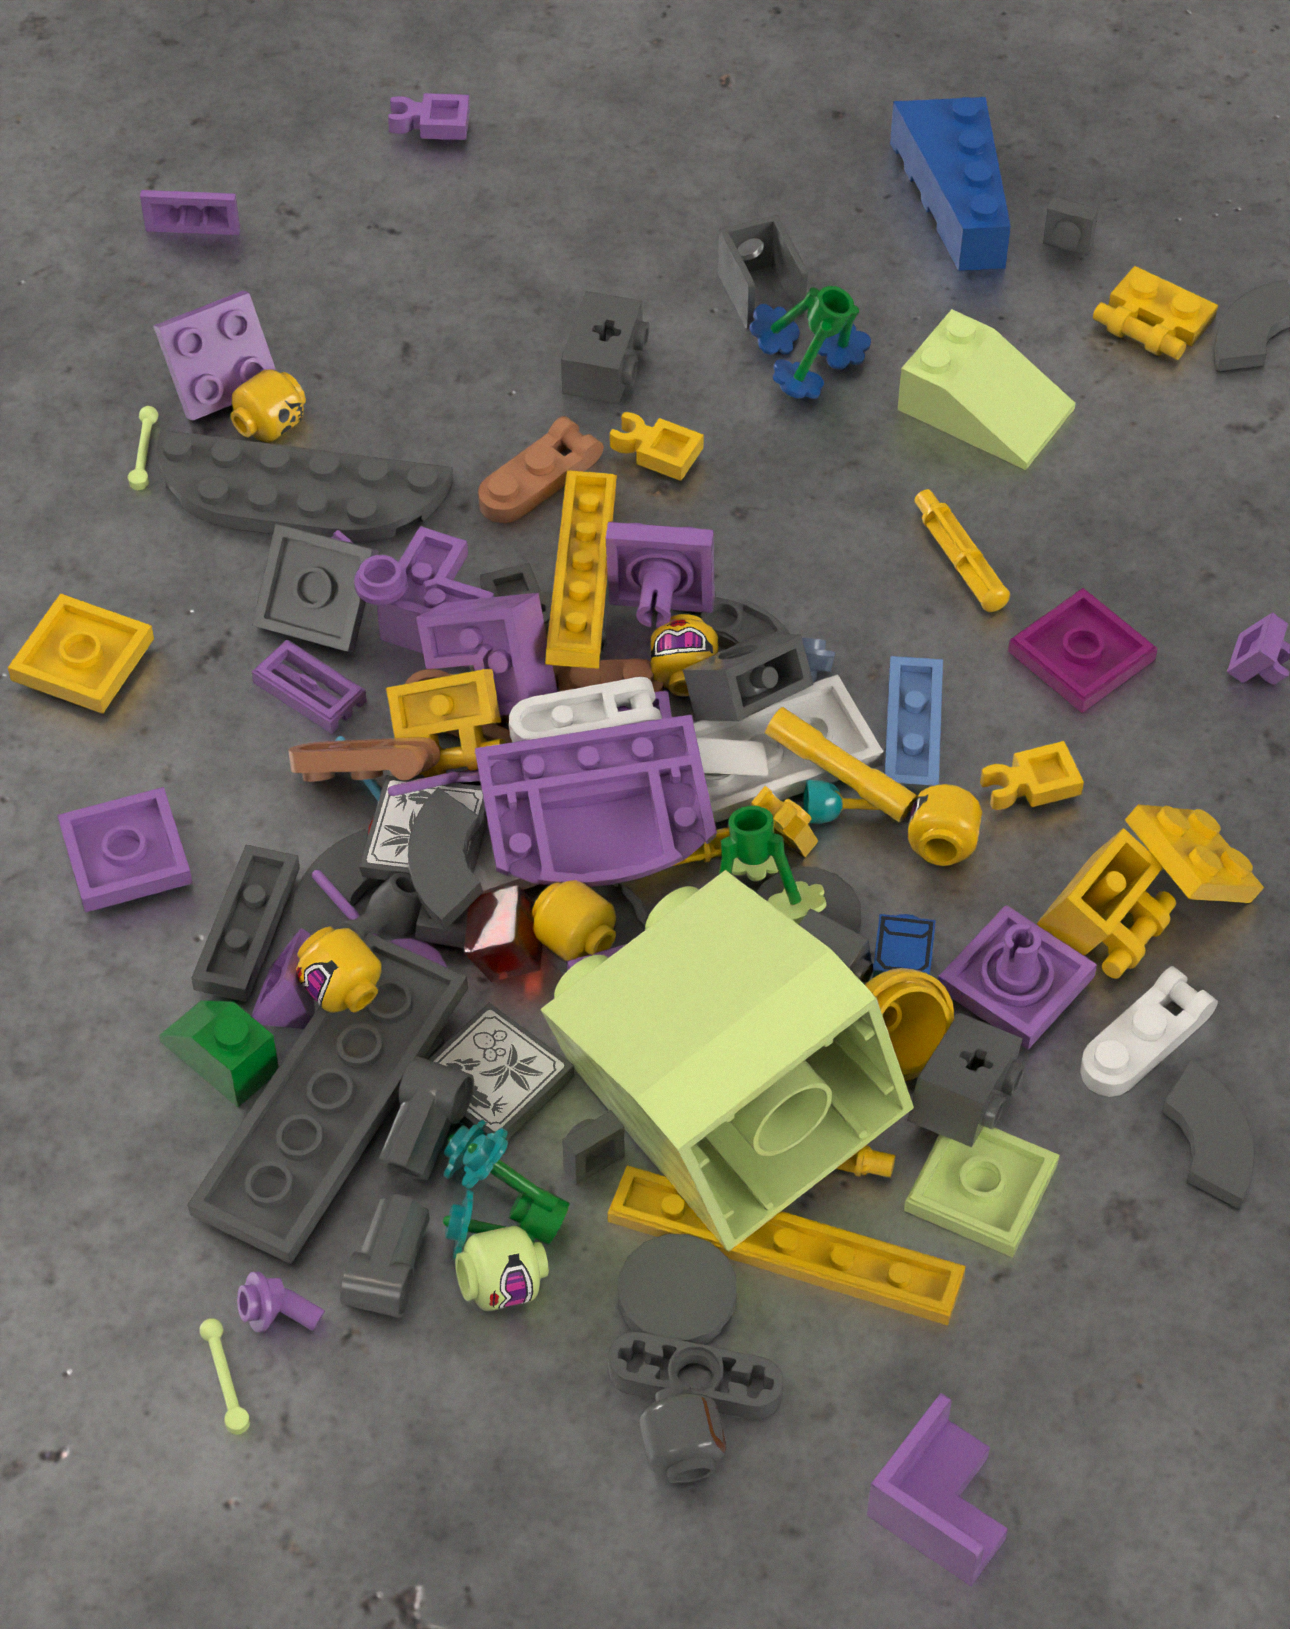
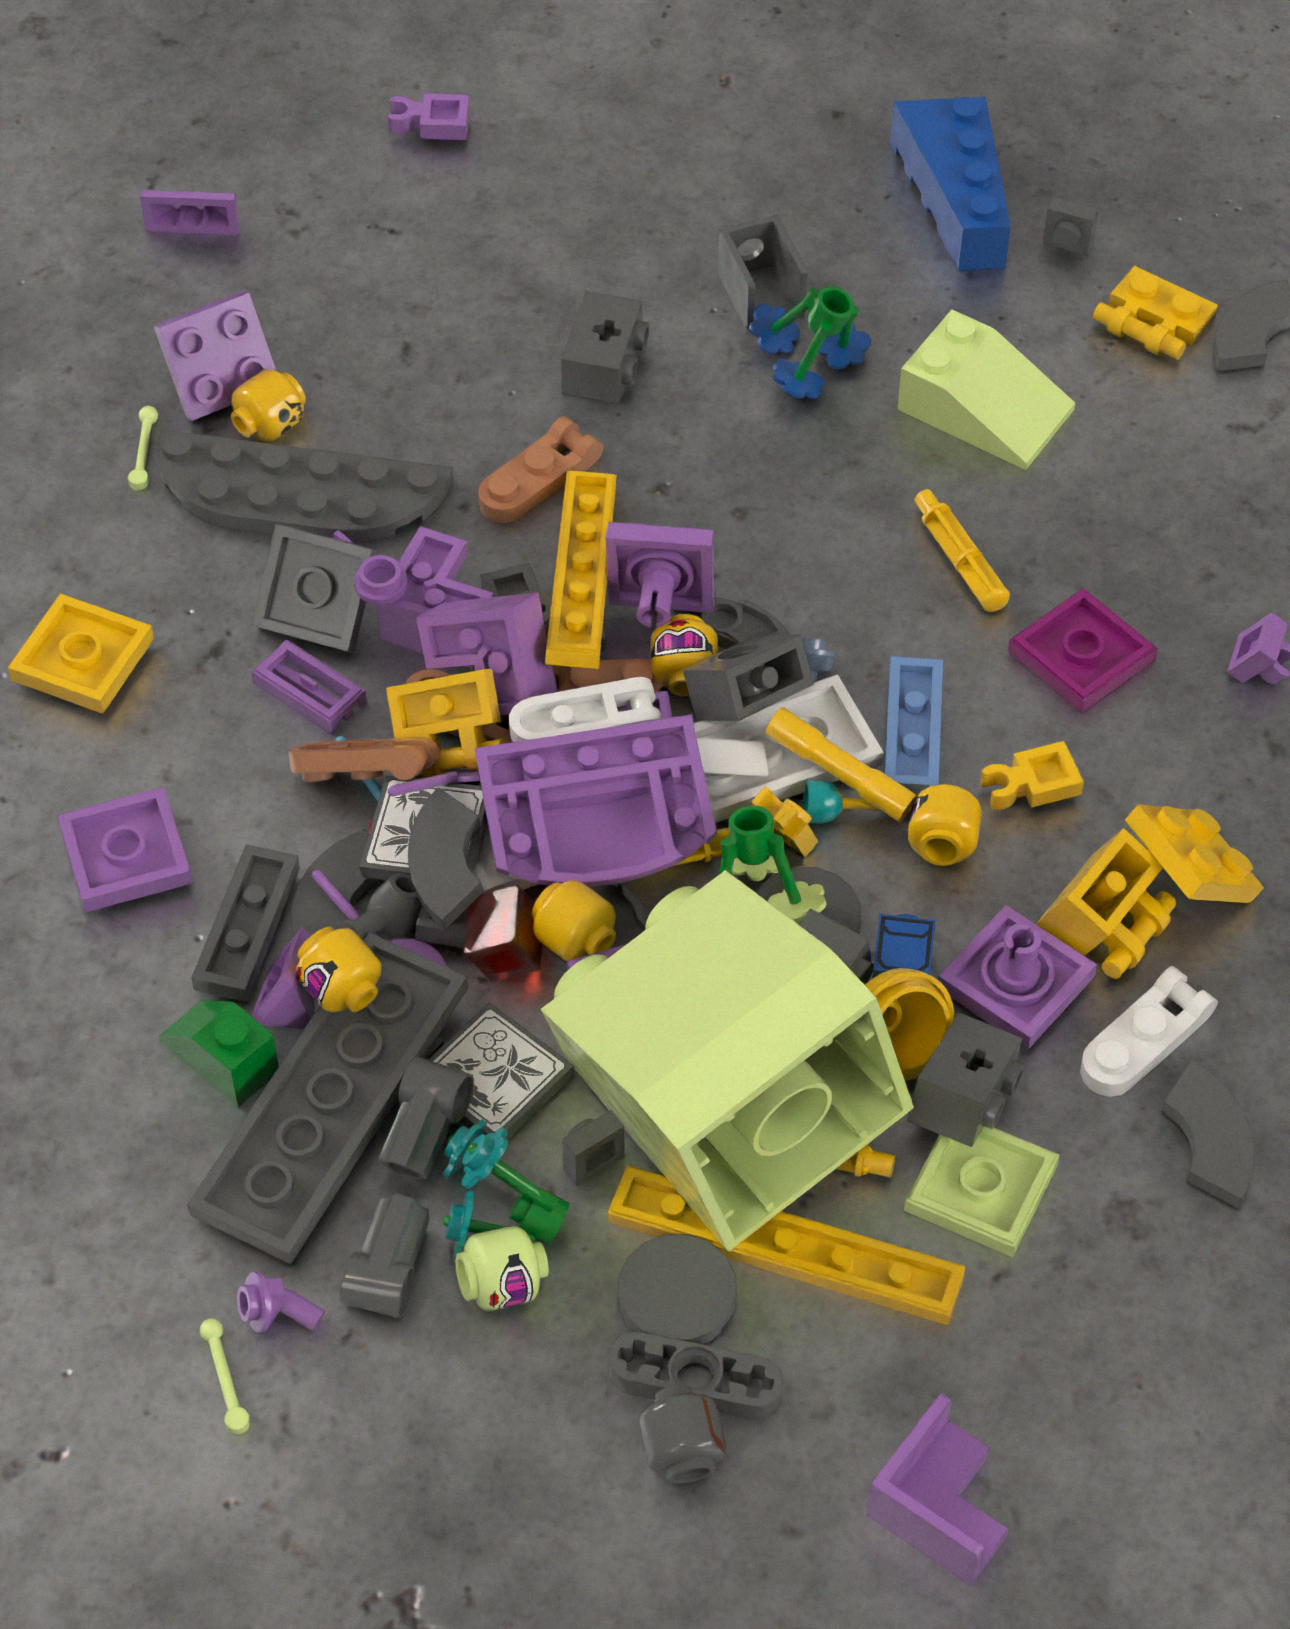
(660, 448): yellow plate -> none

